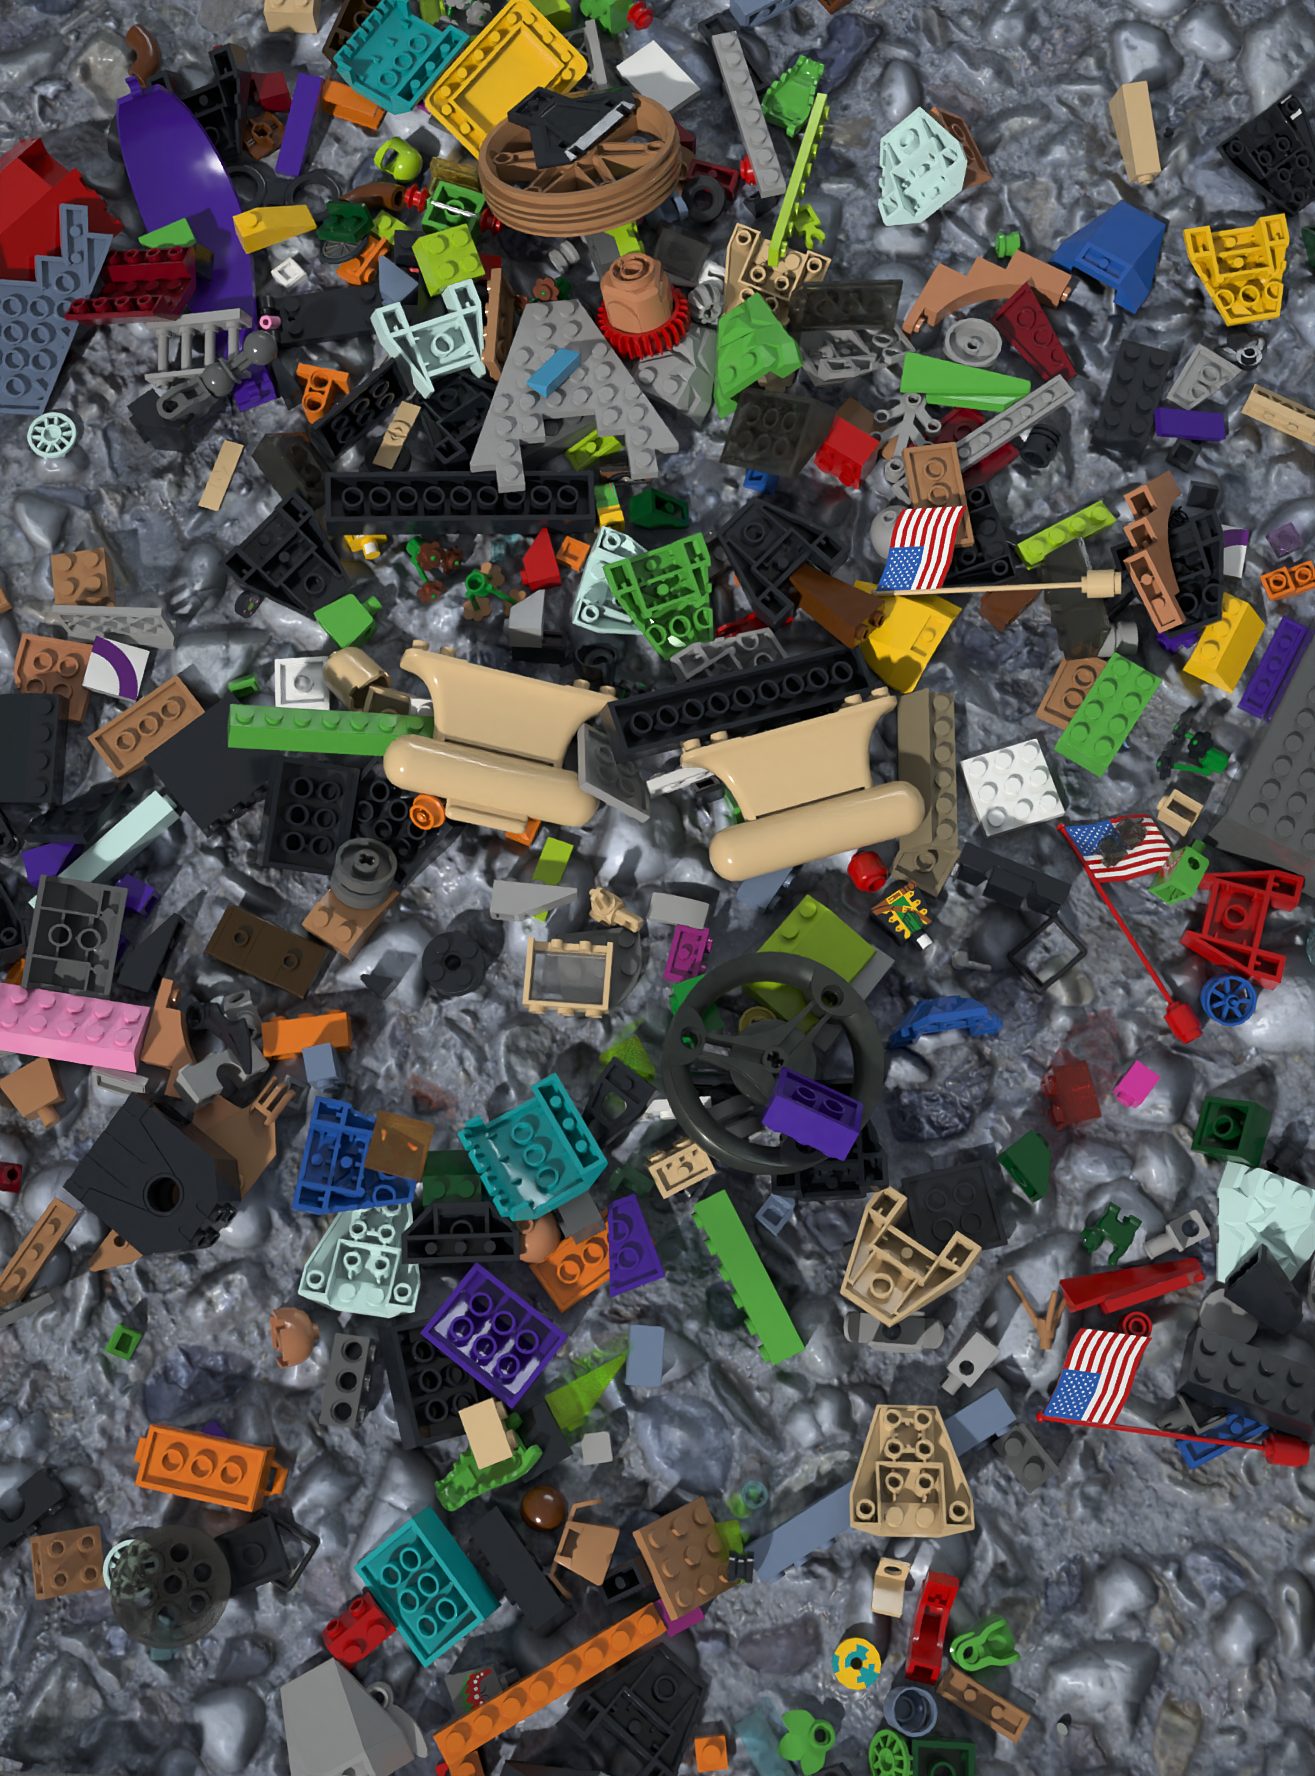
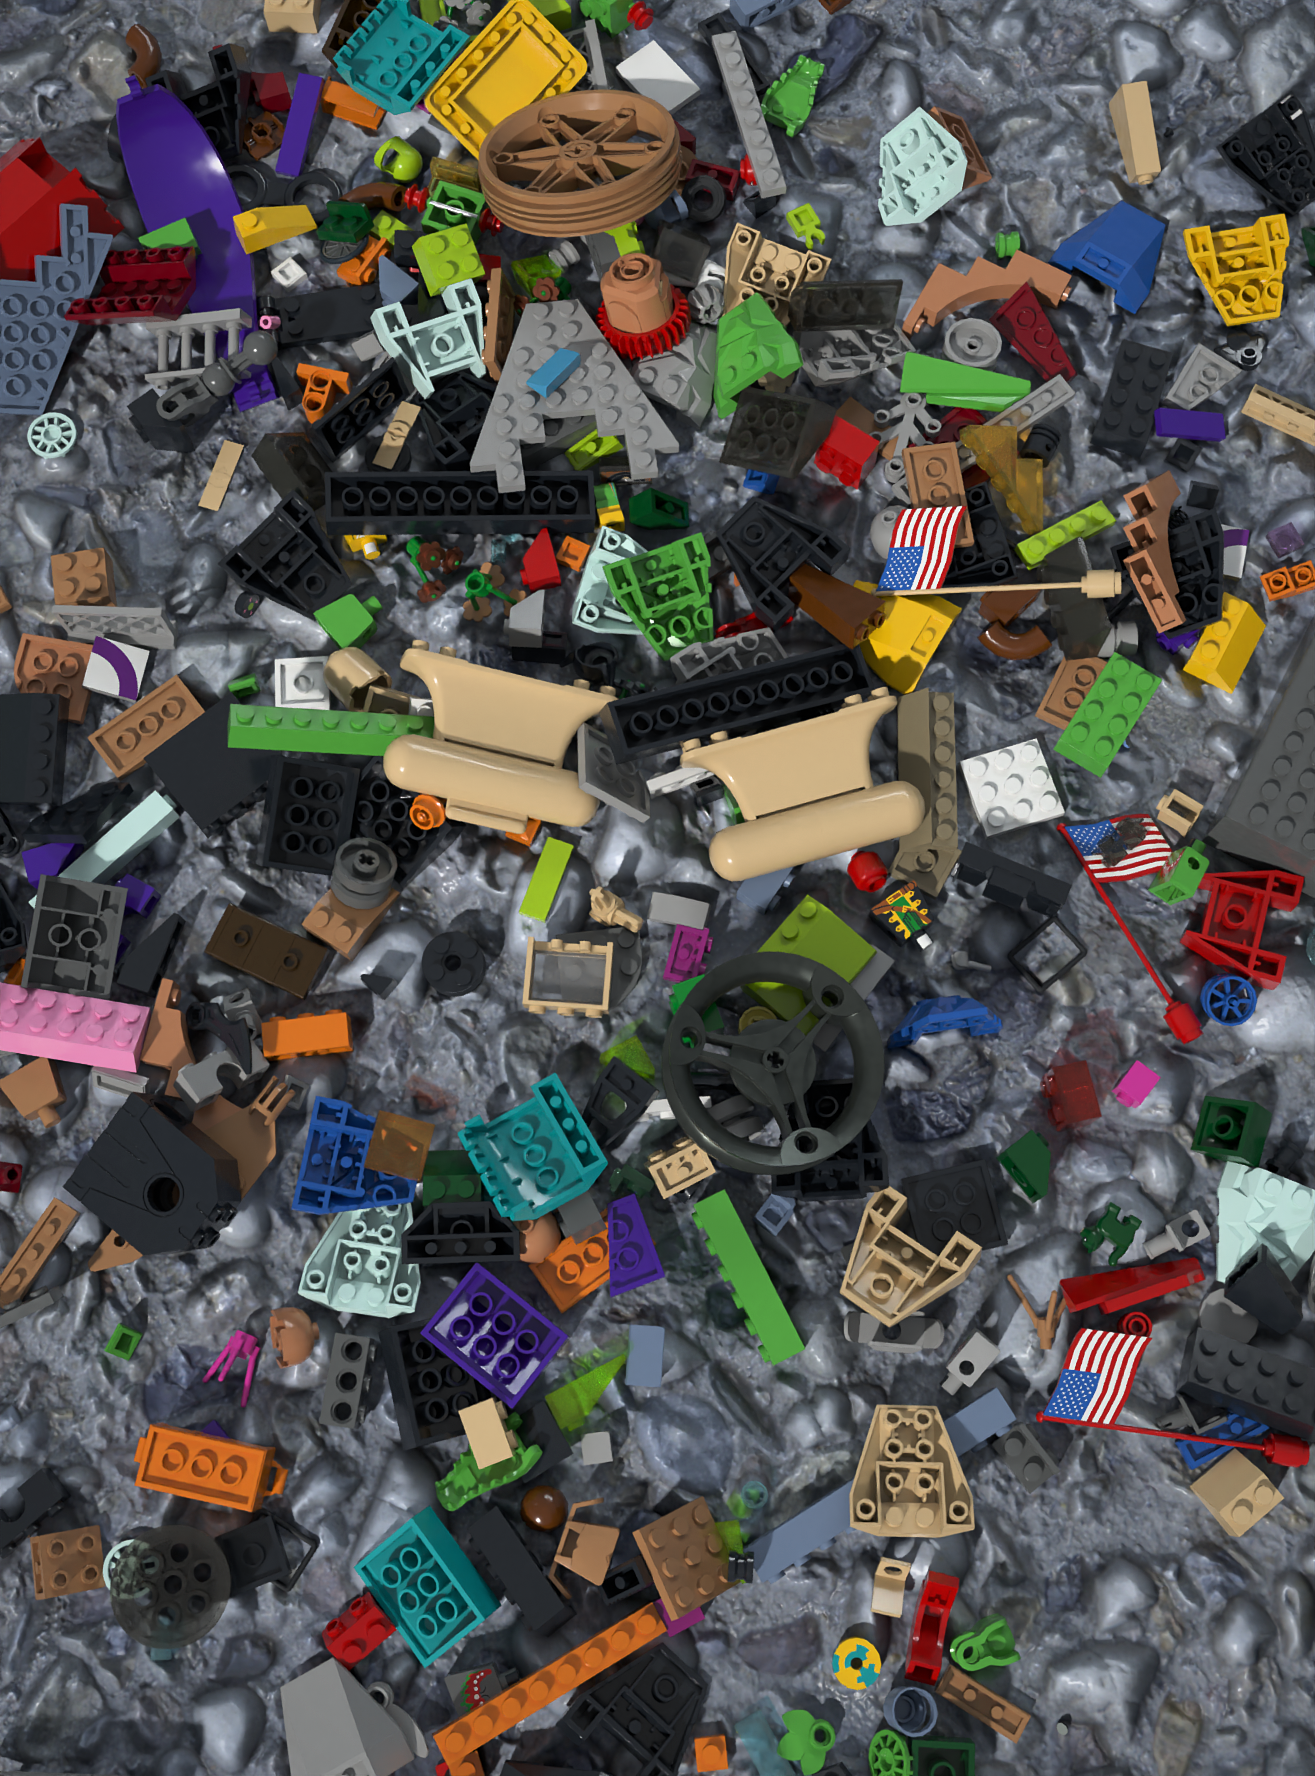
(204, 262): black slope -> none
(238, 1346): none -> dark pink plant
(323, 1068): sand blue brick -> none
(367, 346): none -> light grey slope
(521, 901): light grey slope -> none
(530, 269): none -> clear neon green slope
(569, 123): black plate -> none
(797, 186): lime plate -> none
(813, 1114): dark purple slope -> none
(1012, 645): none -> reddish brown cylinder
(1015, 478): none -> clear yellow slope
(1200, 746): plant -> none
(1236, 1493): none -> tan slope
(1272, 667): dark purple tile -> none

